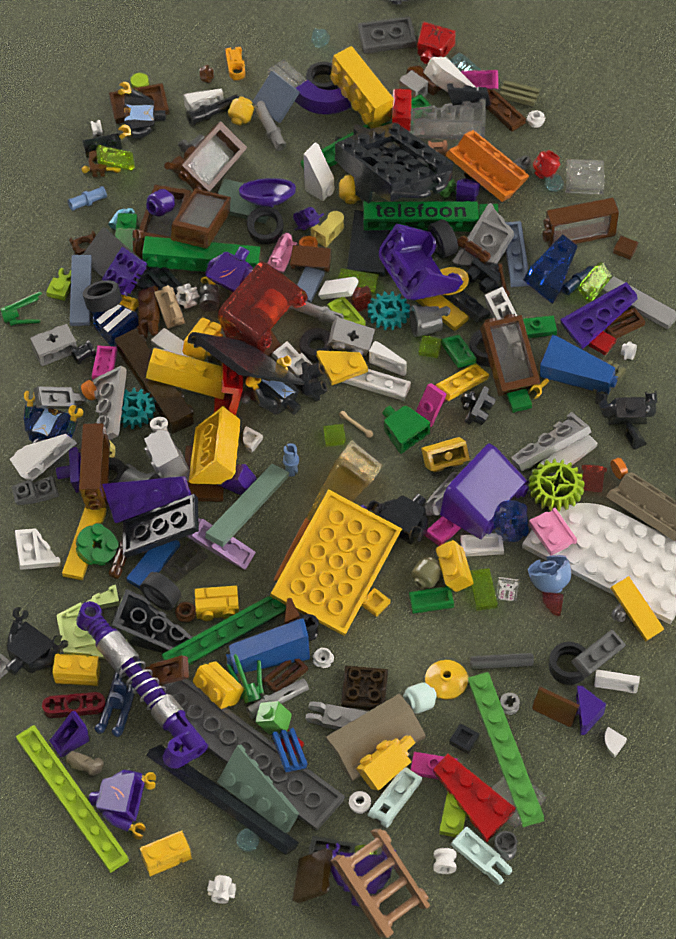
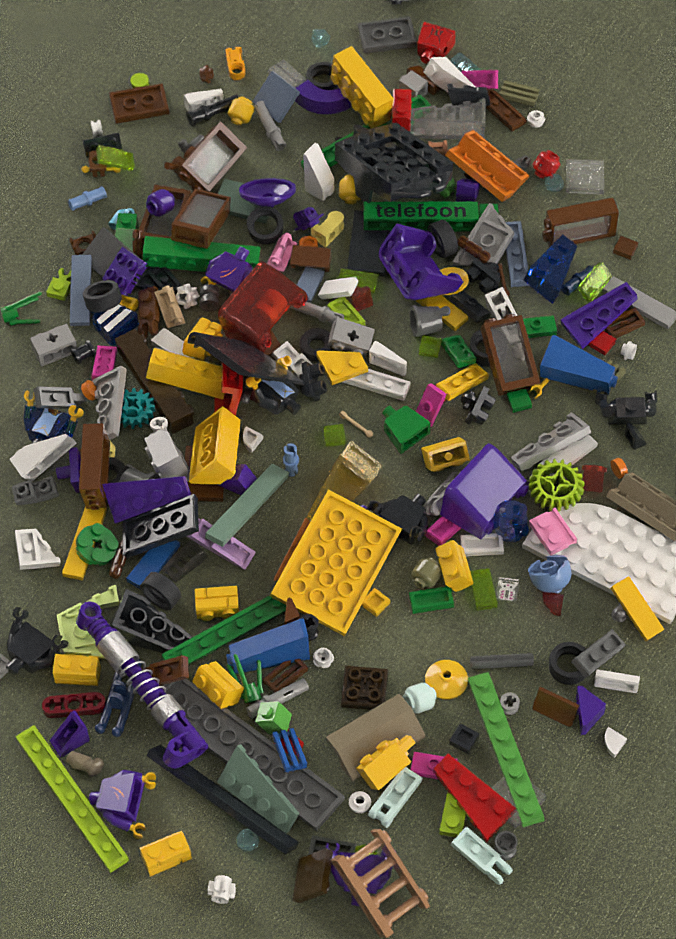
(139, 114): torso -> none
(185, 607): reddish brown plate -> none
(334, 716): light grey hinge -> none
(388, 310): teal gear -> none
(445, 861): white wheel -> none

